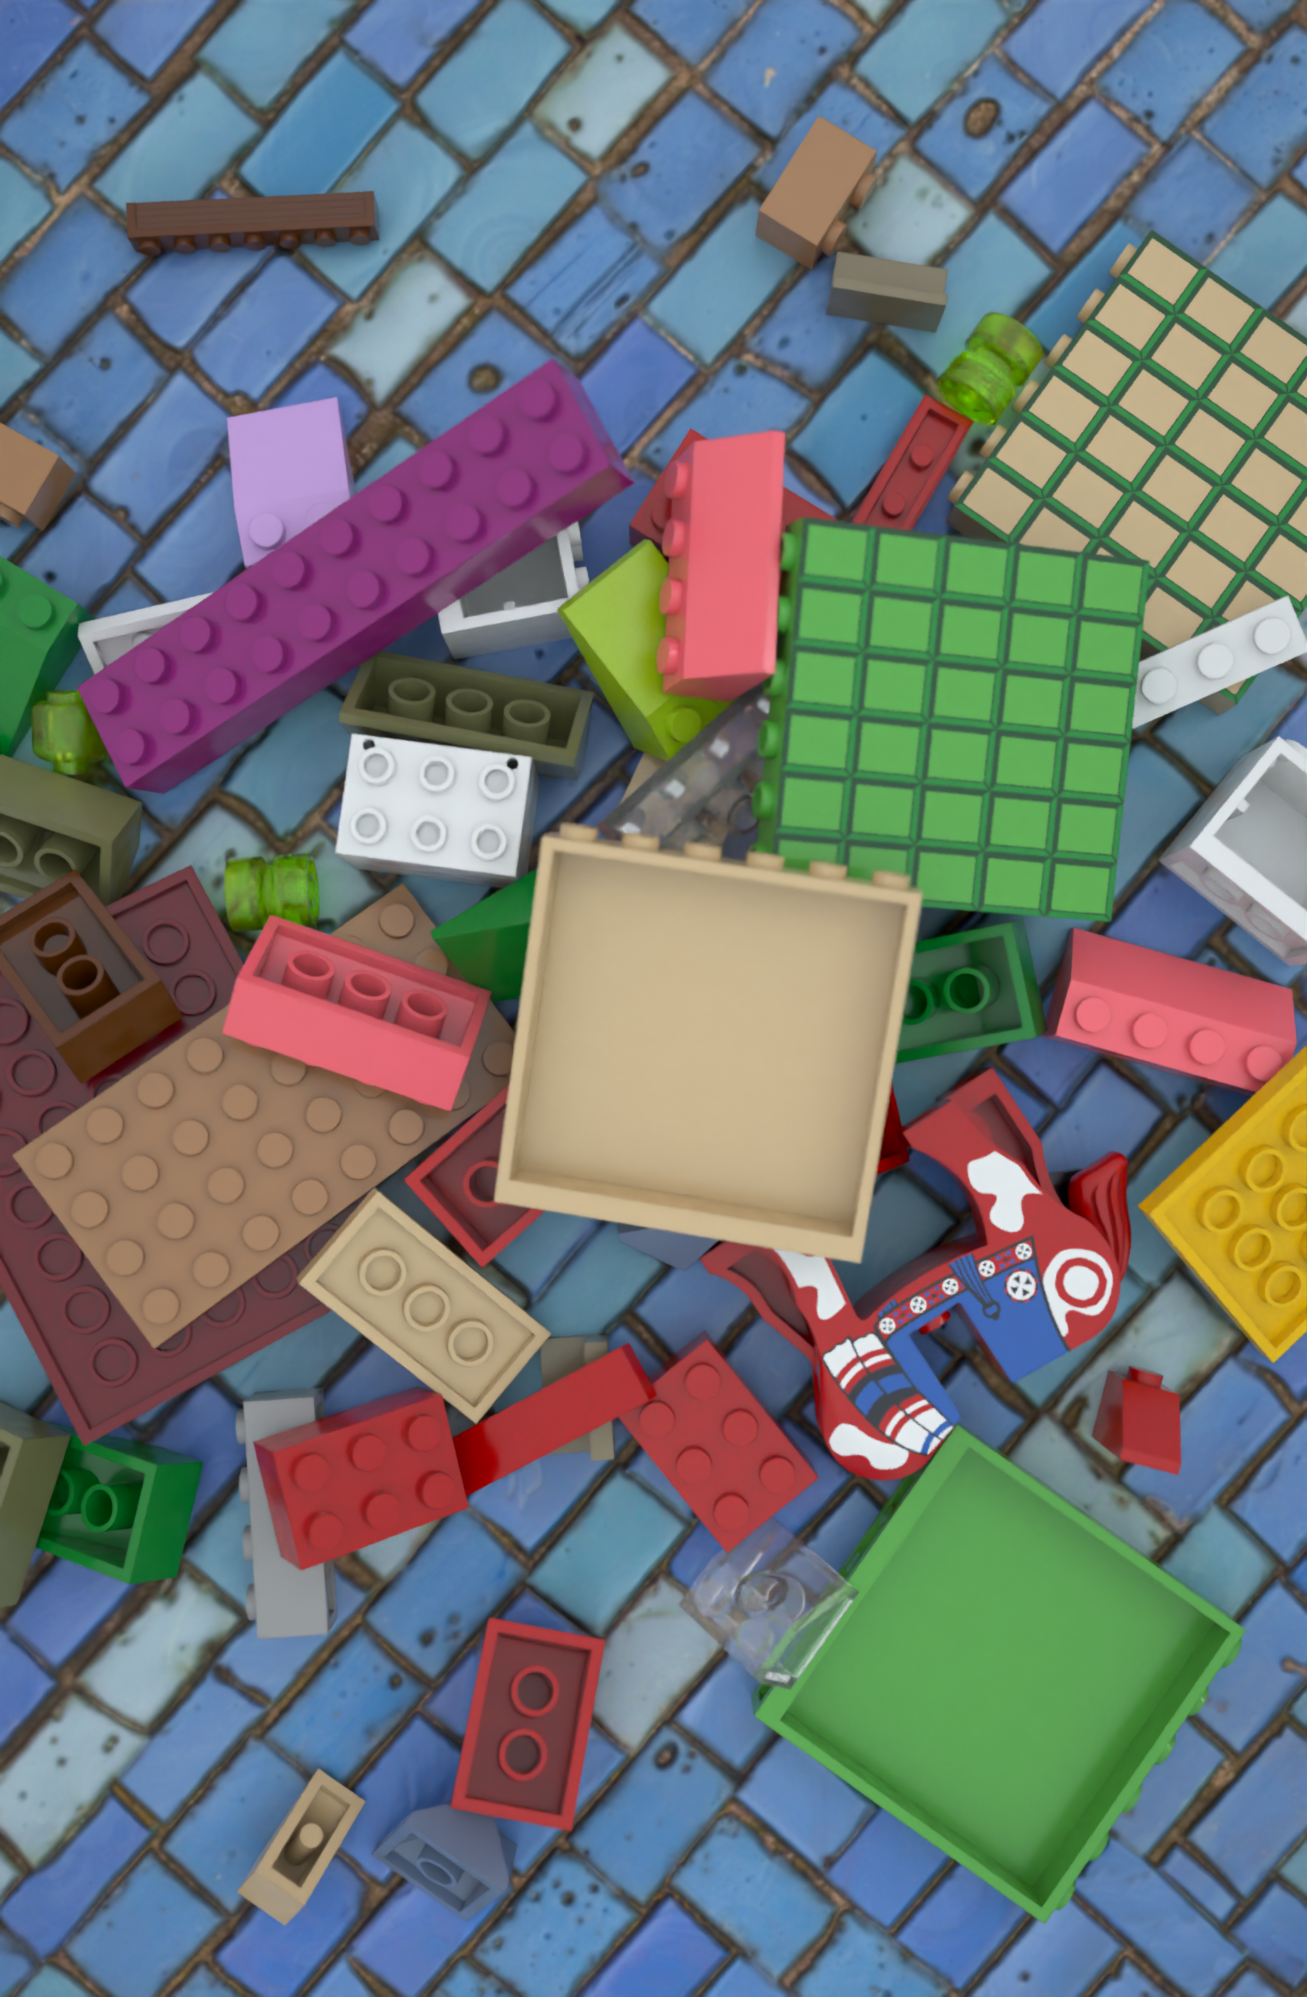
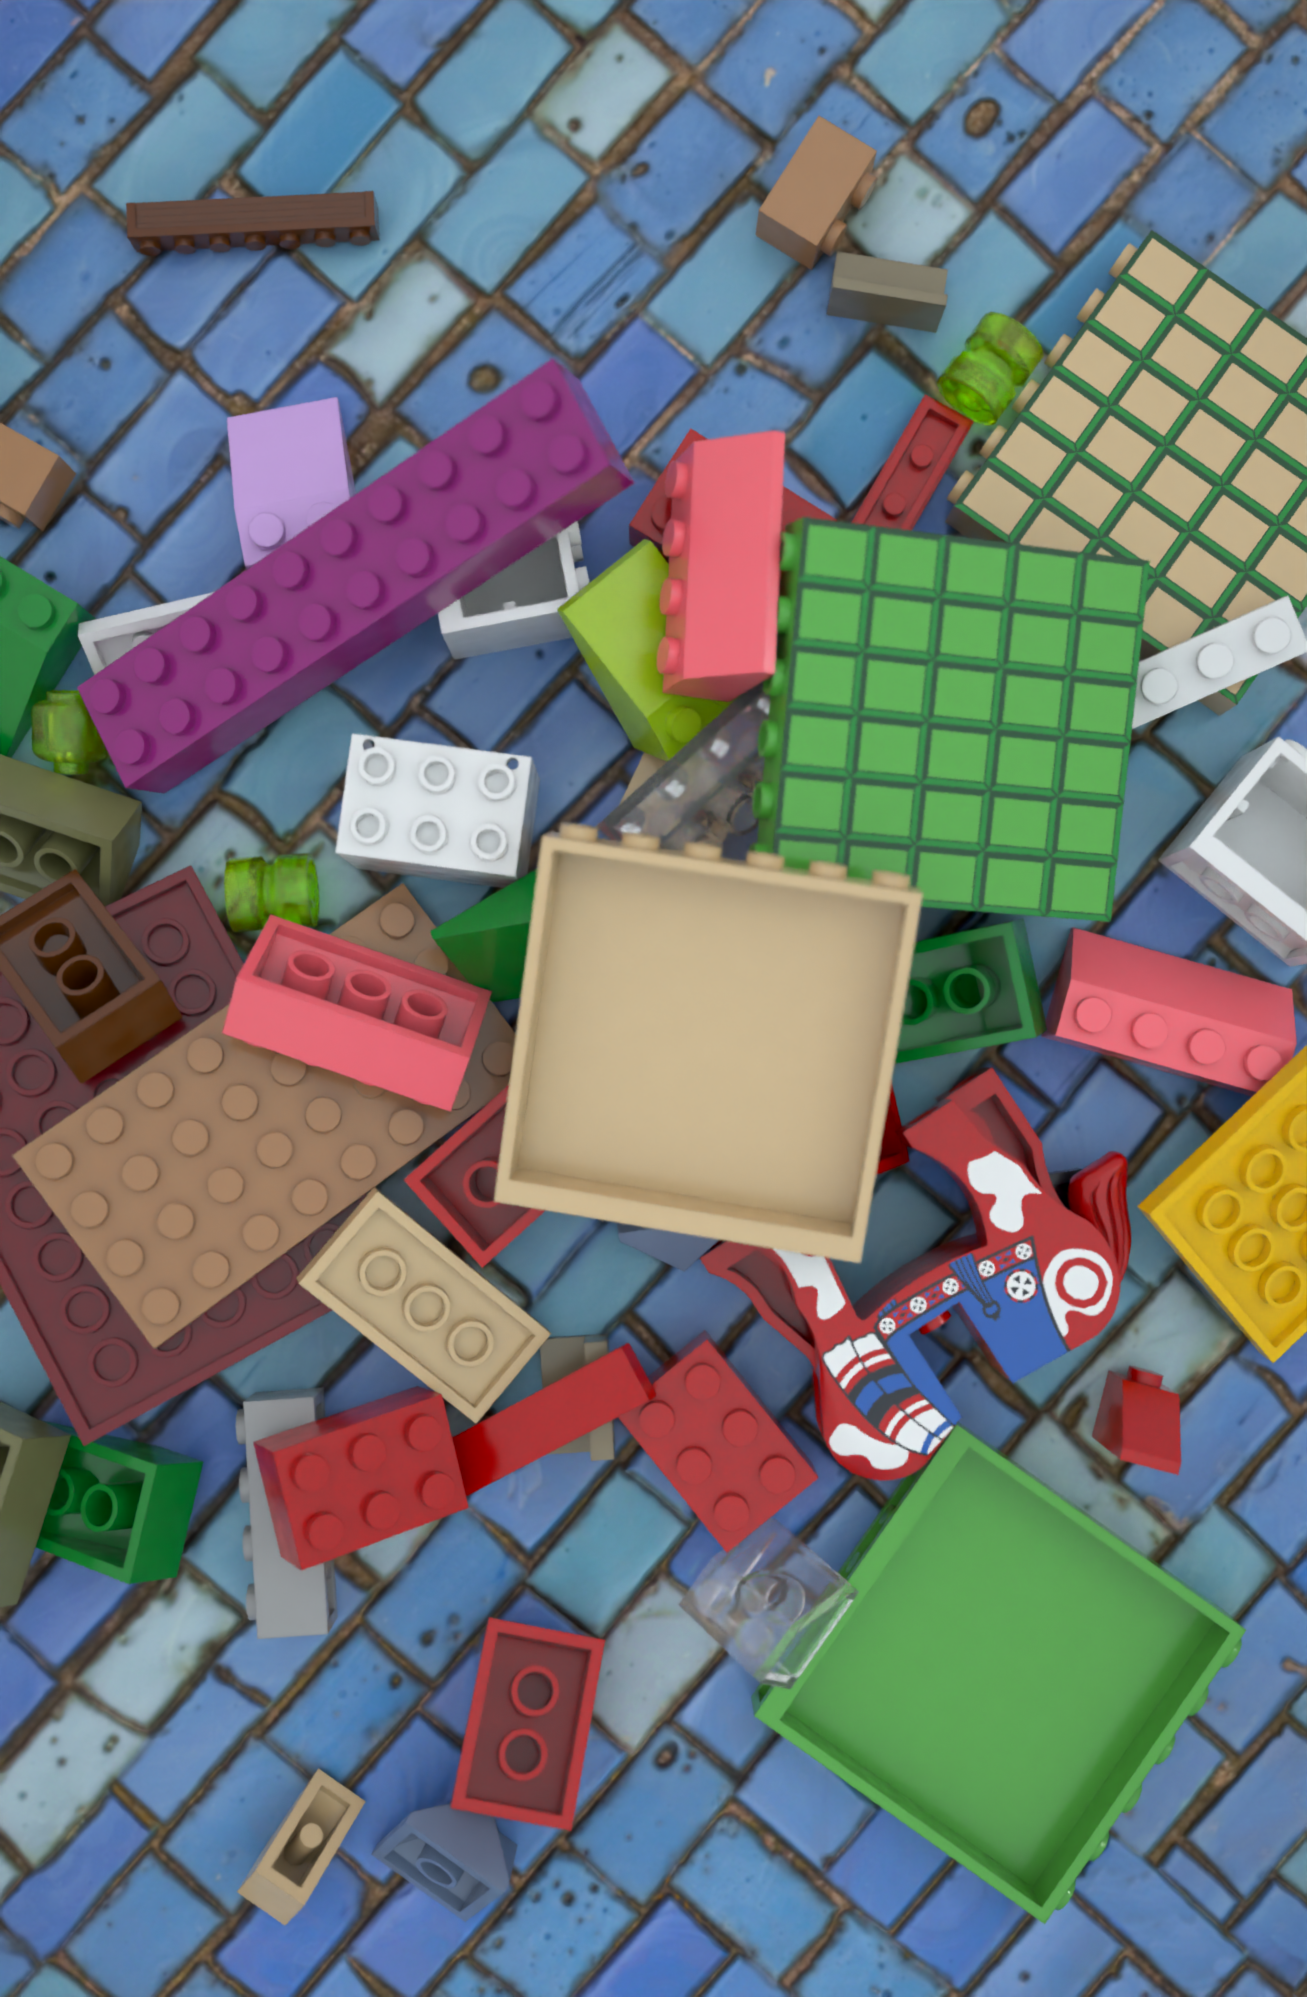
(470, 710): olive slope -> none

